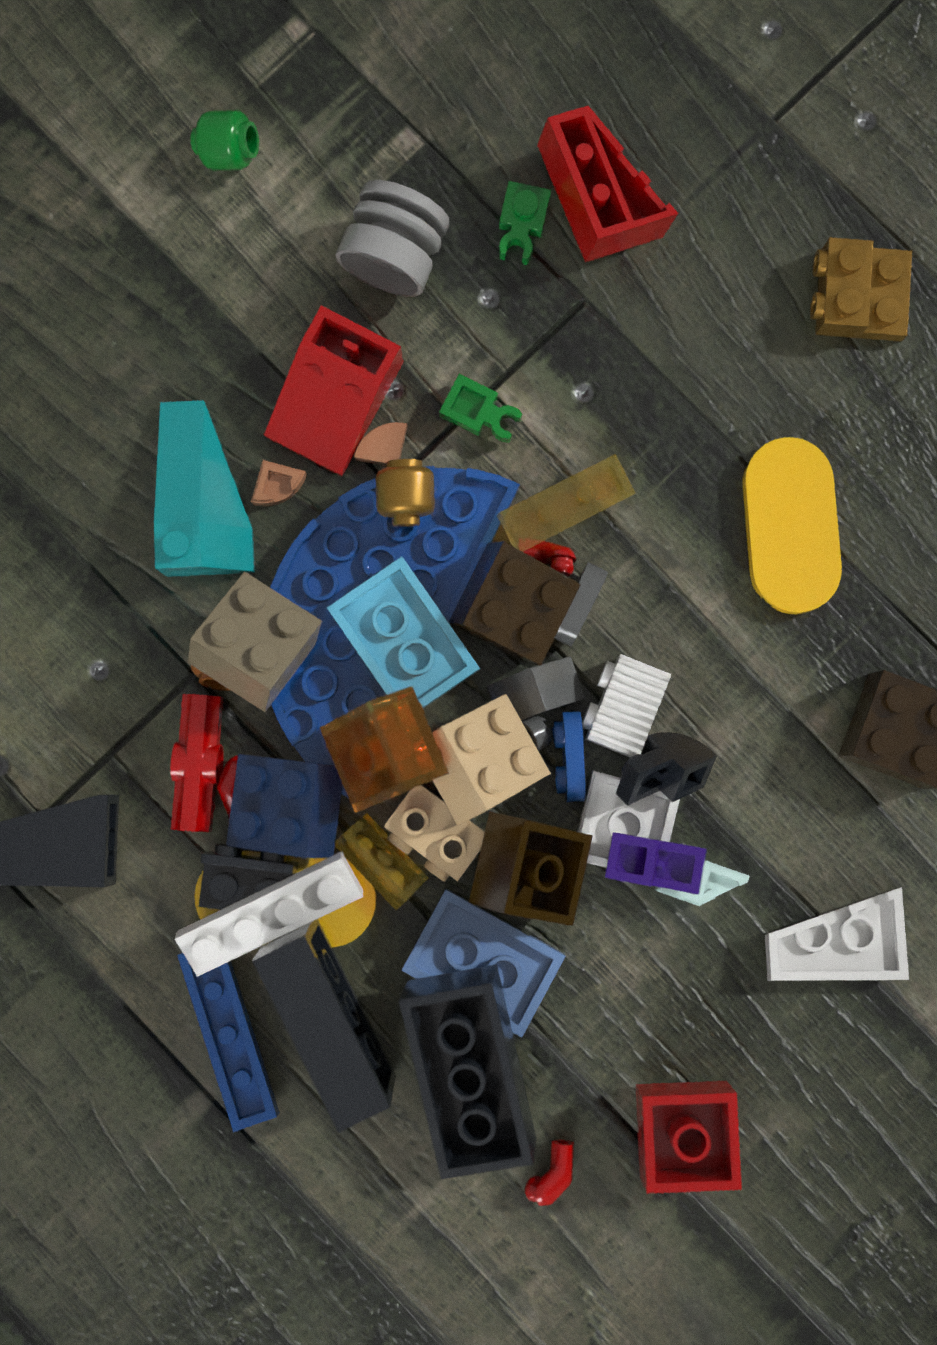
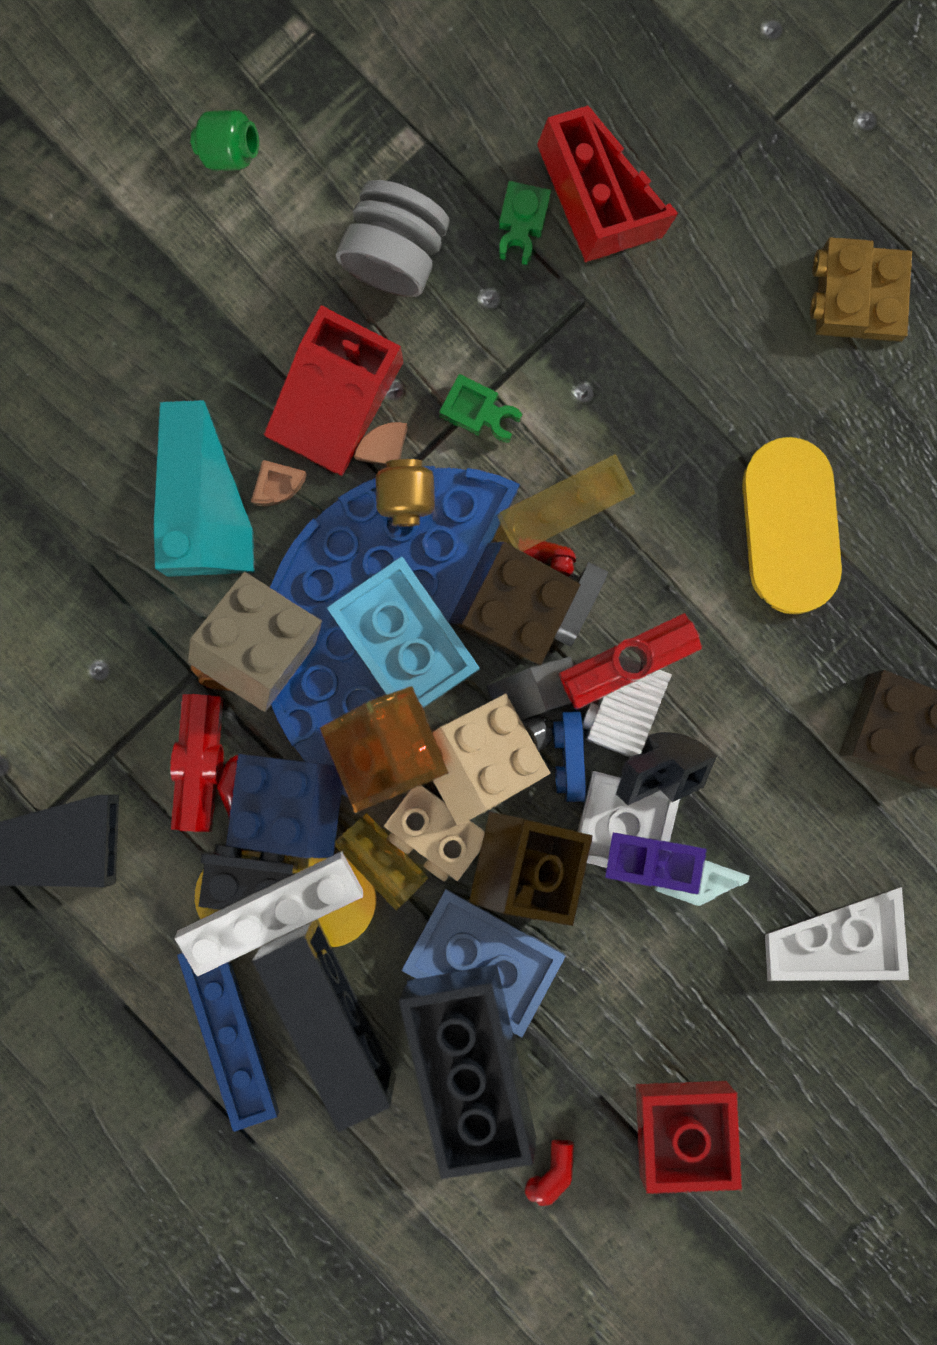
(656, 650): none -> red piece

